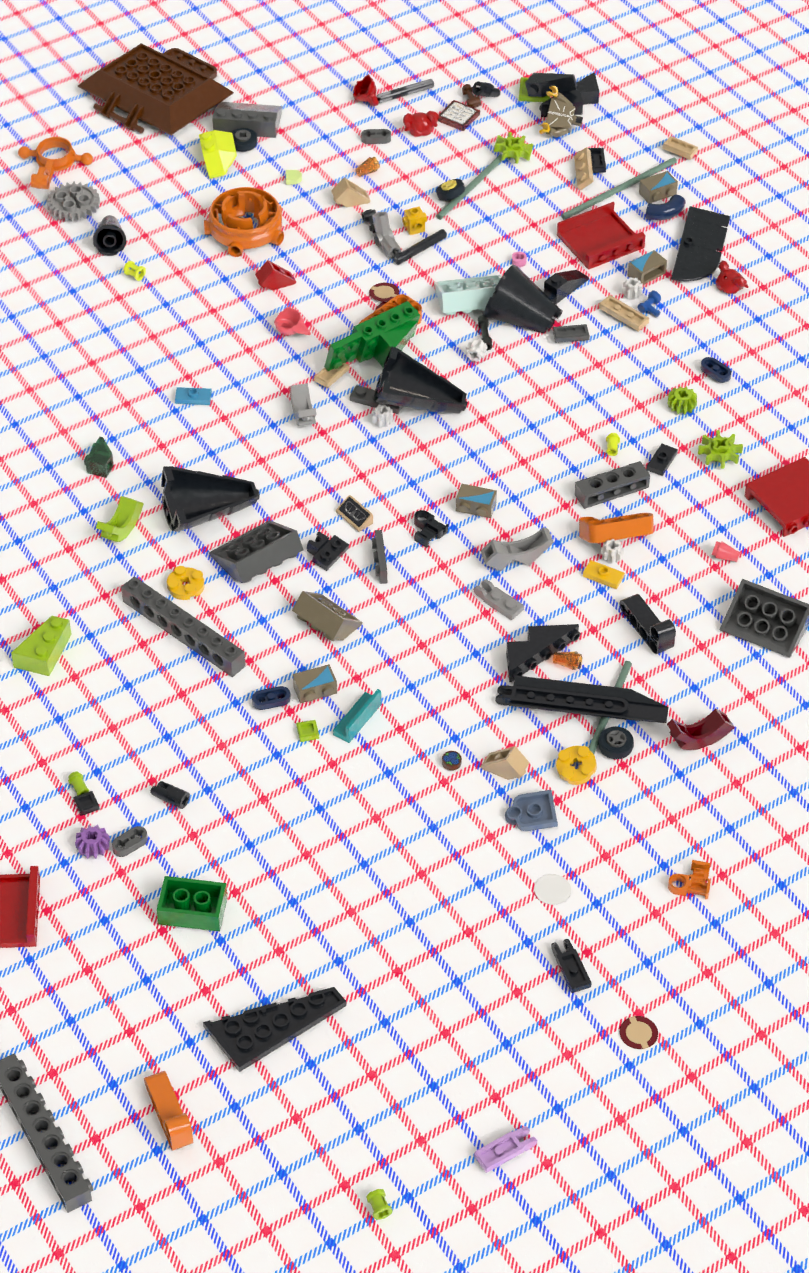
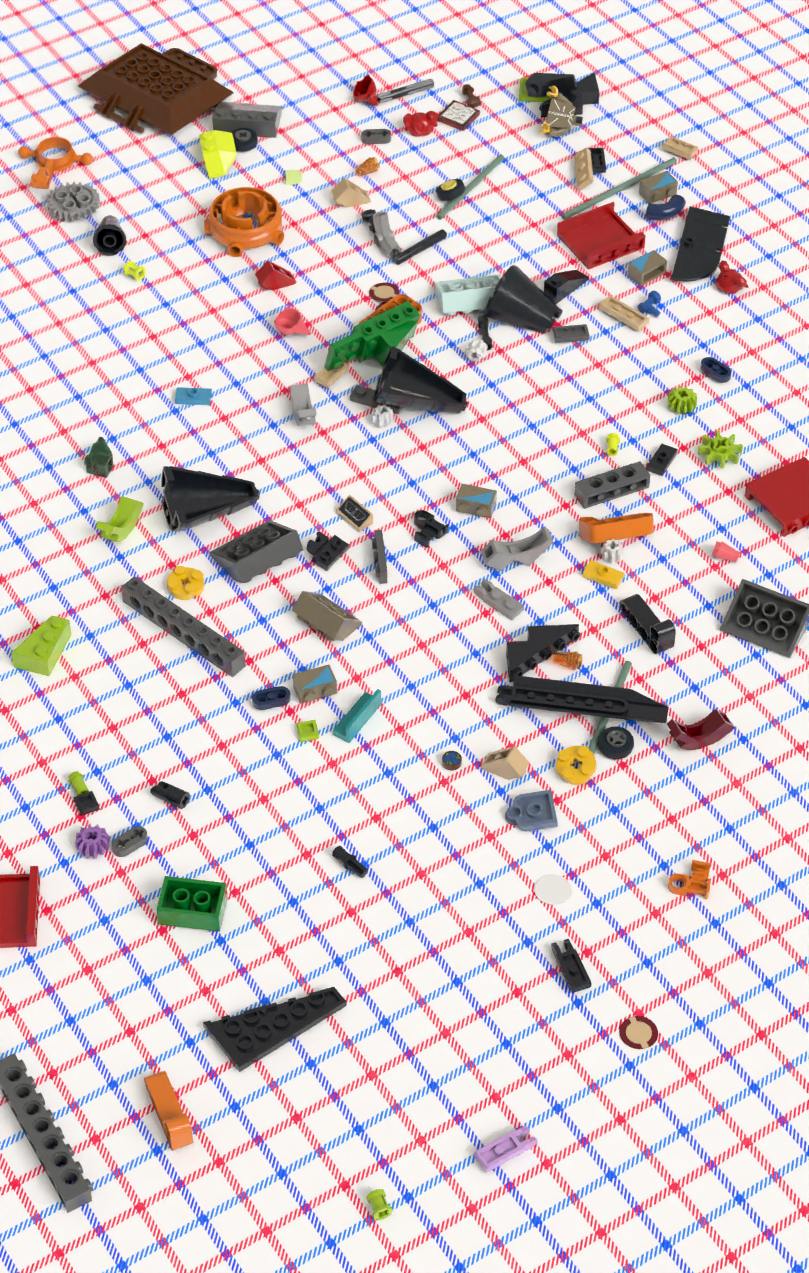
(349, 861): none -> black axle
(414, 220): yellow brick -> none
(485, 89): black hinge -> none
(513, 147): lime gear -> none
(519, 259): bright pink bush -> none
(632, 288): white gear -> none

